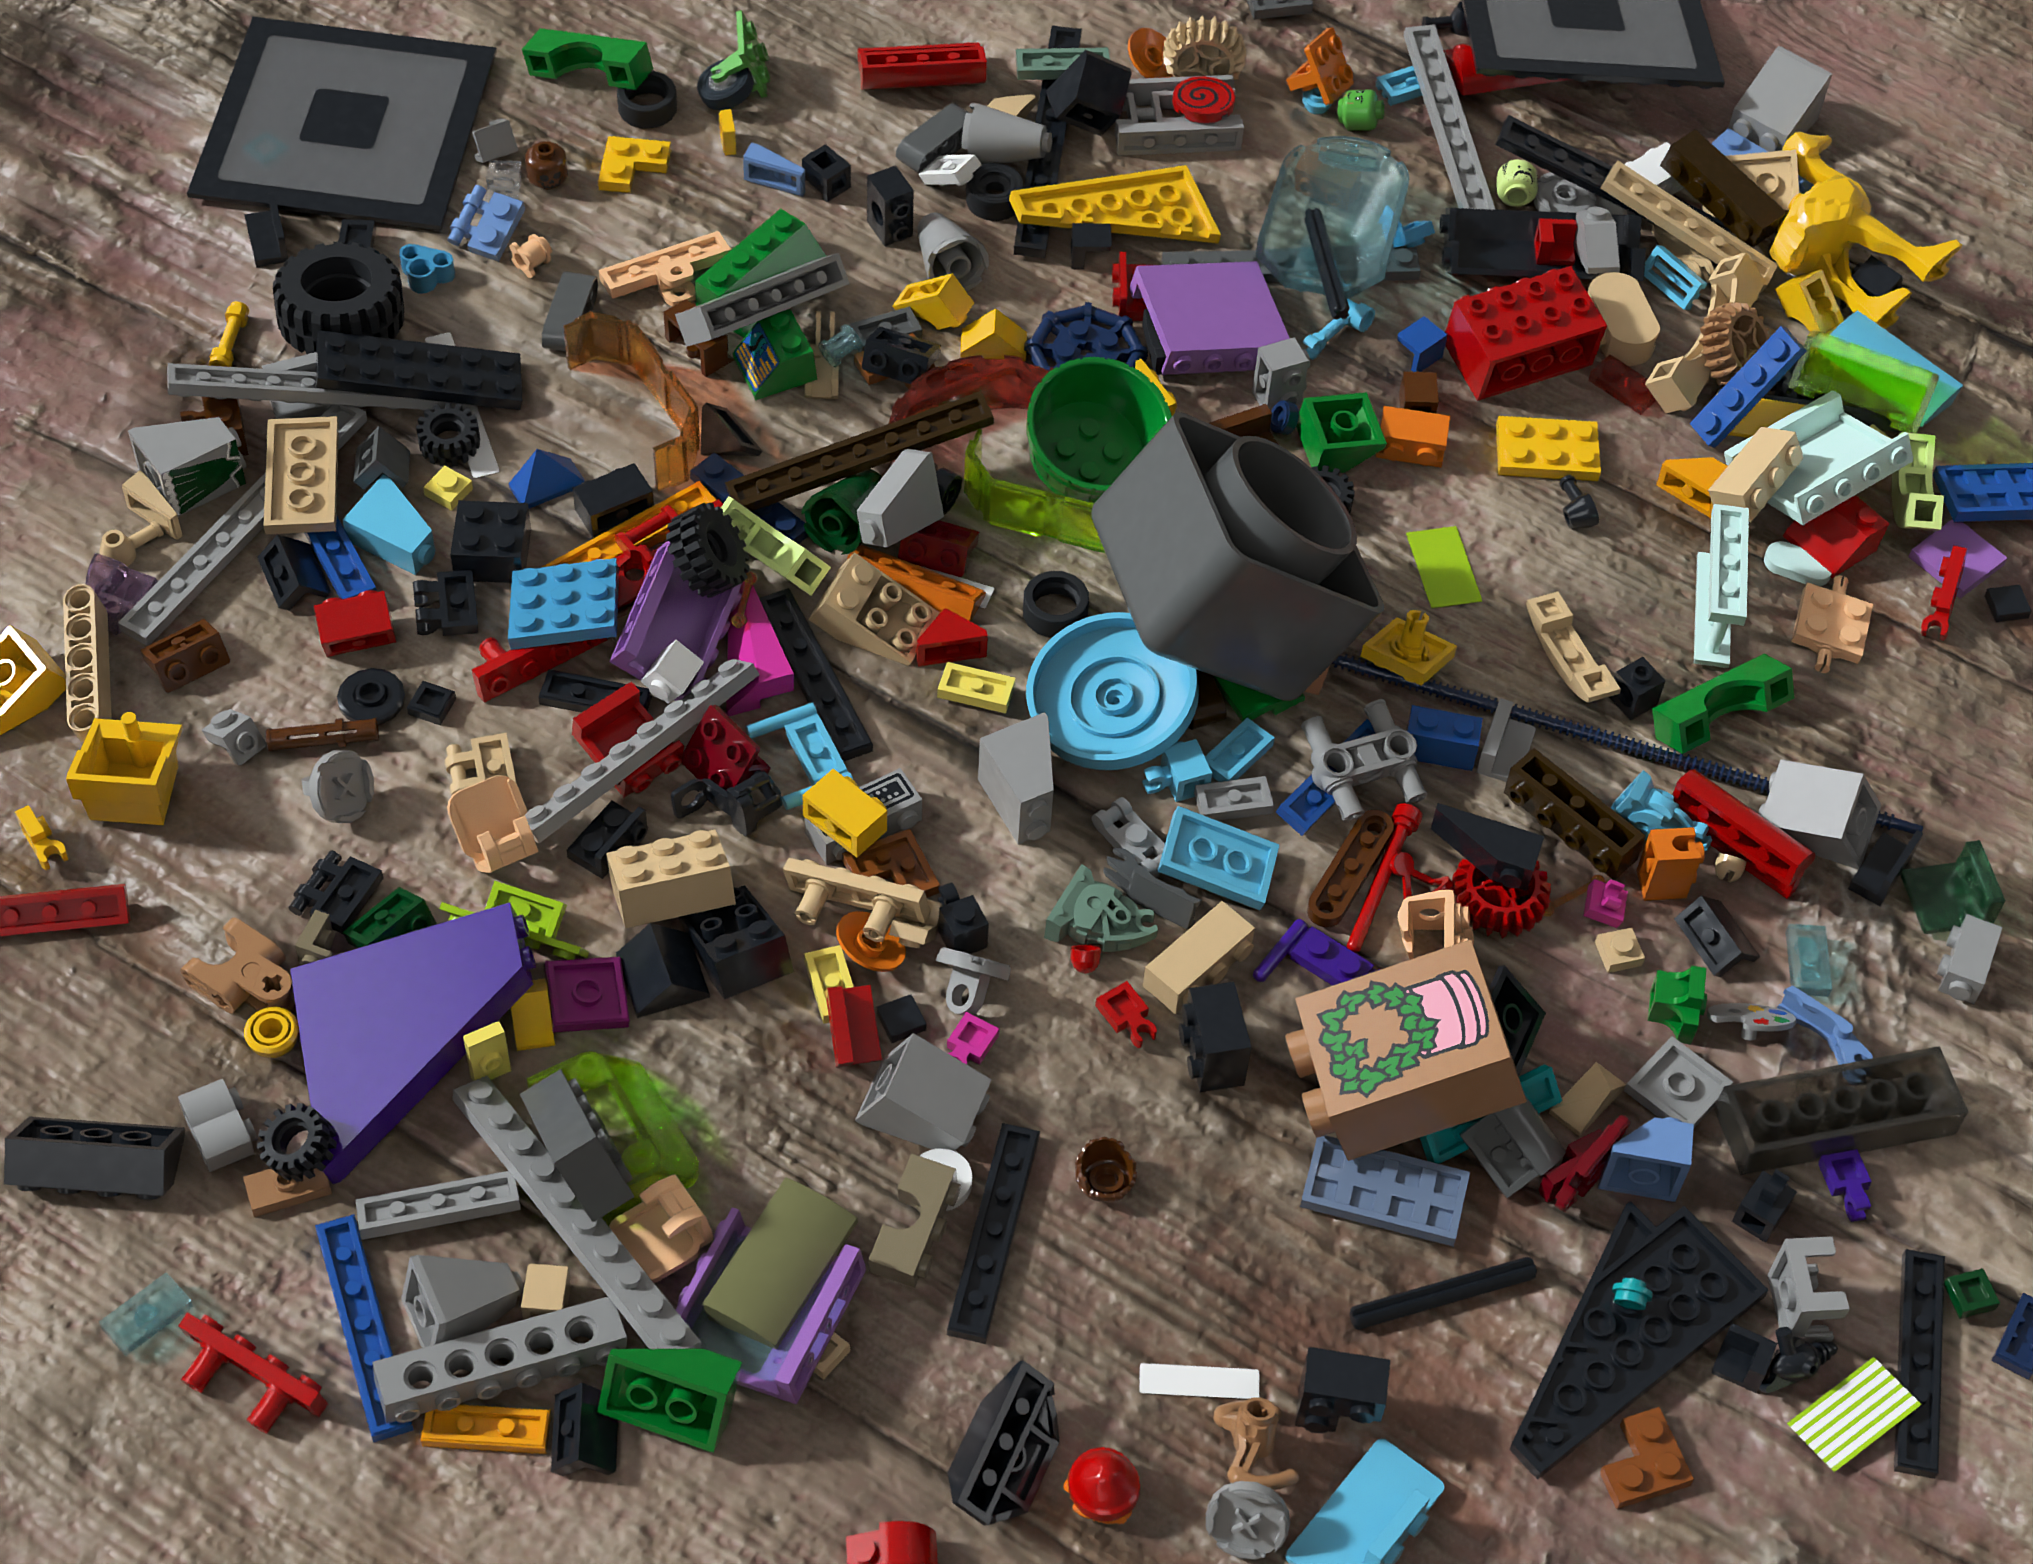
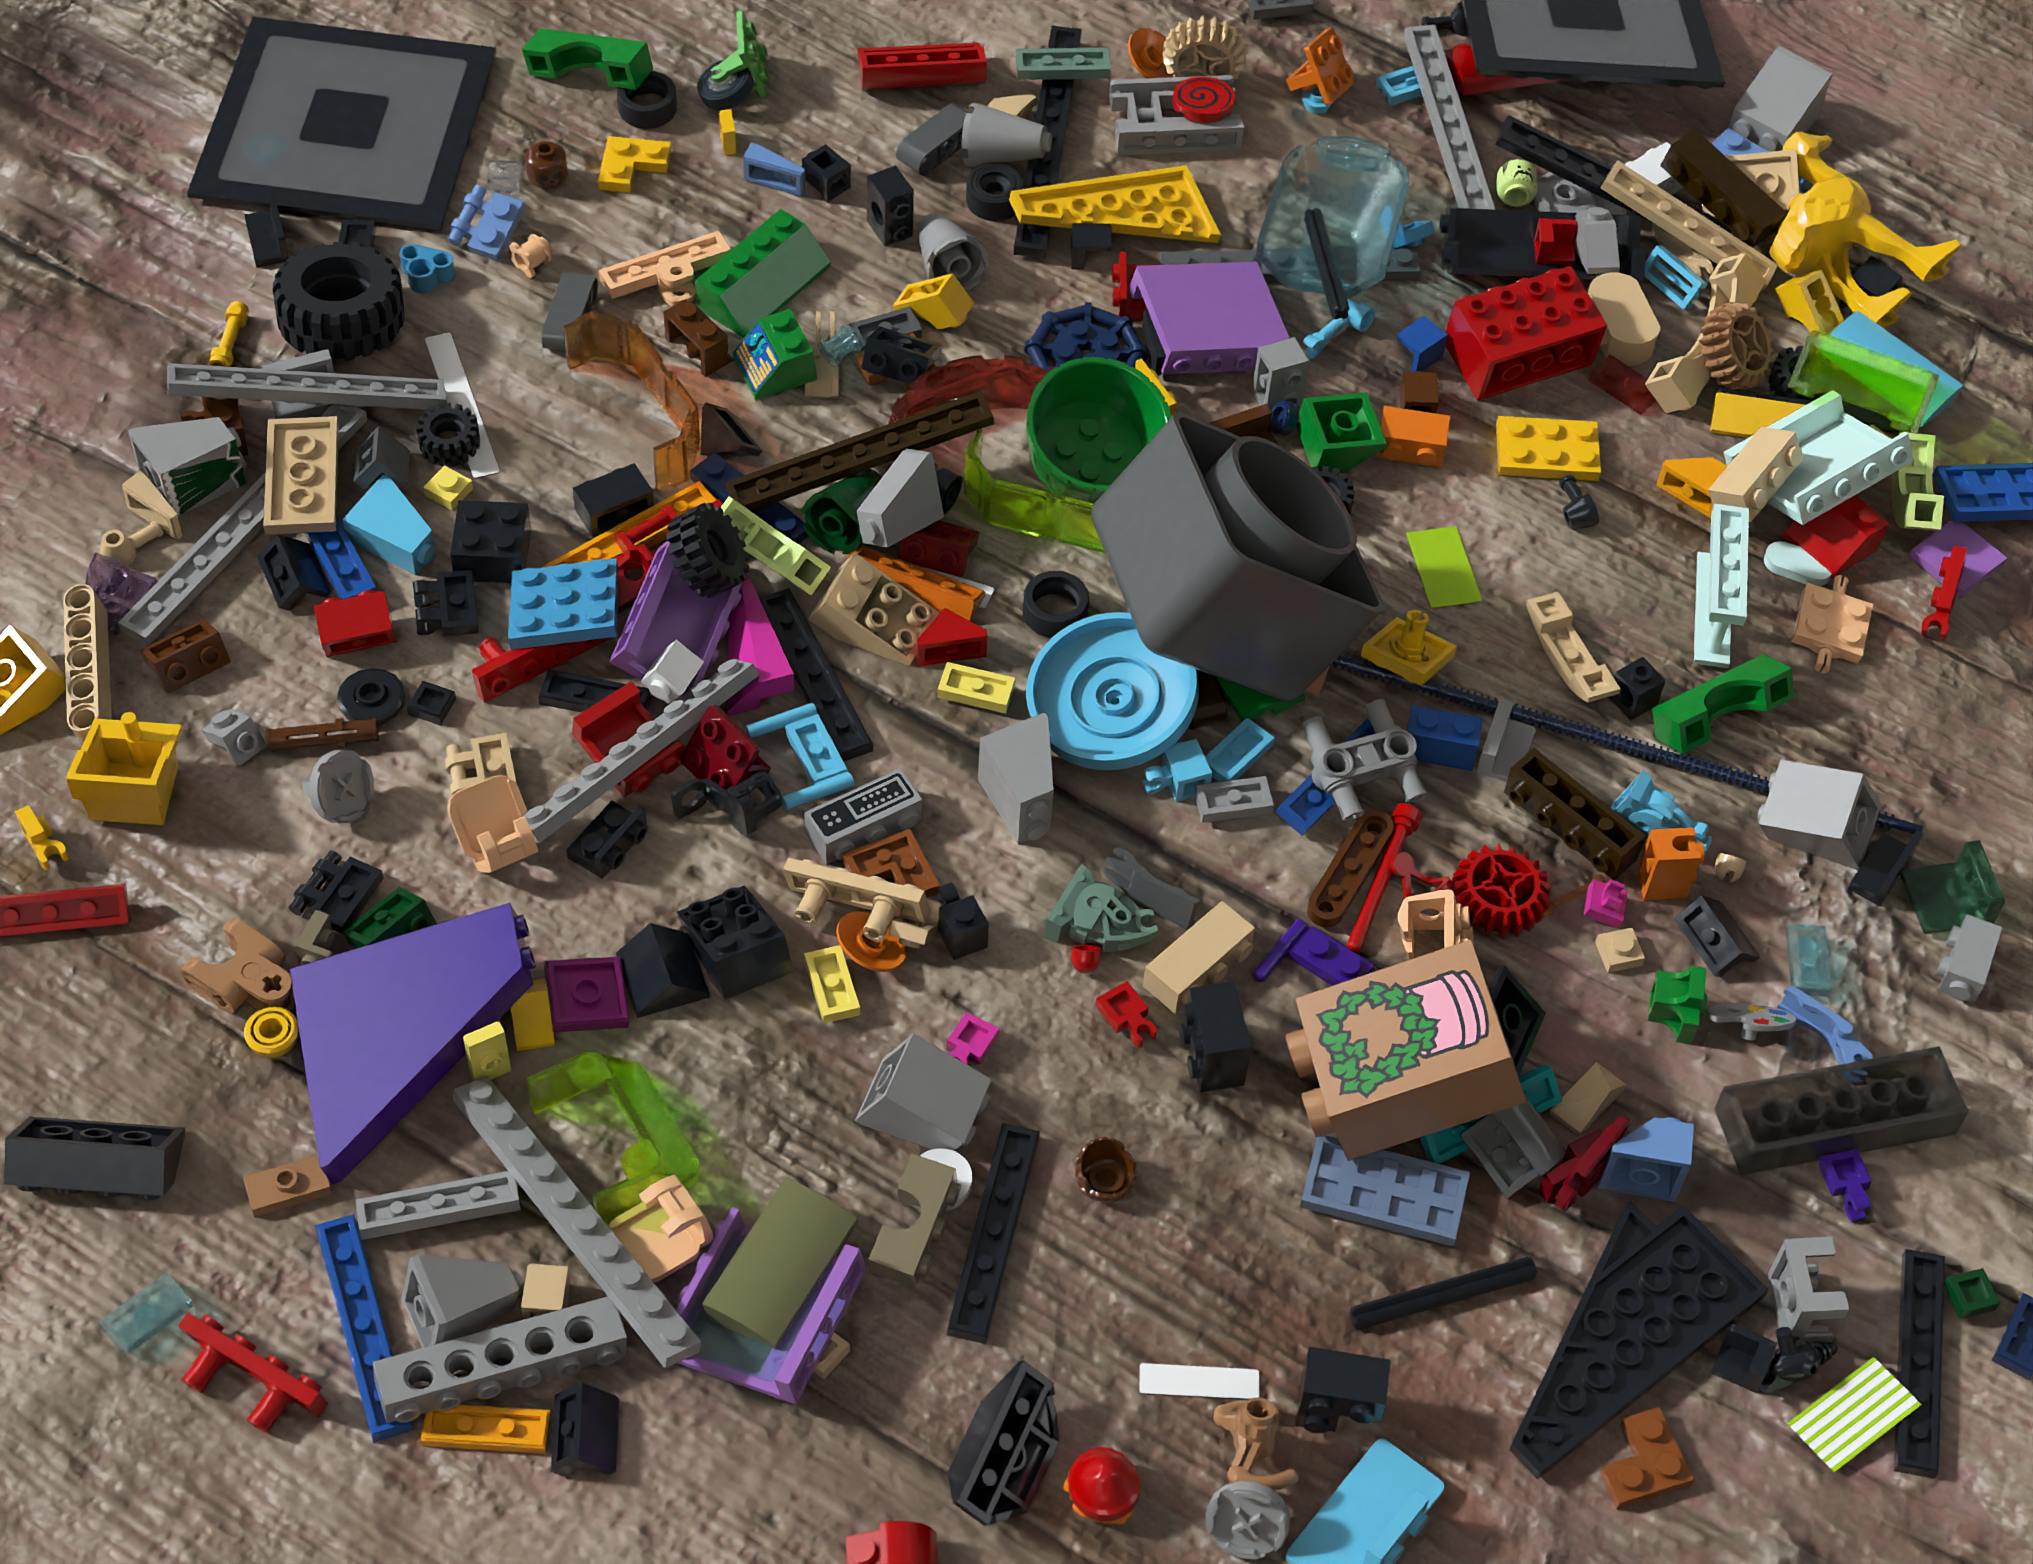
(217, 1124): light grey brick -> none
(284, 1129): black tyre -> none
(418, 370): black plate -> none
(494, 140): light grey panel -> none
(541, 914): lime bracket -> none
(544, 478): blue slope -> none
(579, 1144): dark grey brick -> none
(670, 878): tan brick -> none
(671, 1392): green slope -> none
(739, 619): clear orange hinge -> none
(761, 299): light grey brick -> none
(845, 812): yellow brick -> none
(853, 1025): red panel -> none
(901, 1018): black tile -> none
(950, 170): white plate -> none
(969, 973): light grey tile -> none
(993, 337): yellow slope -> none
(1090, 93): black slope -> none
(1133, 836): light grey plate -> none
(1218, 858): medium azure plate -> none
(1360, 110): bright green head -> none
(1495, 848): black slope -> none
(1632, 1294): teal plate -> none
(1677, 1084): light grey plate -> none
(1744, 833): red brick -> none
(1748, 386): blue plate -> none
(1765, 1205): black brick -> none
(2007, 603): black tile -> none

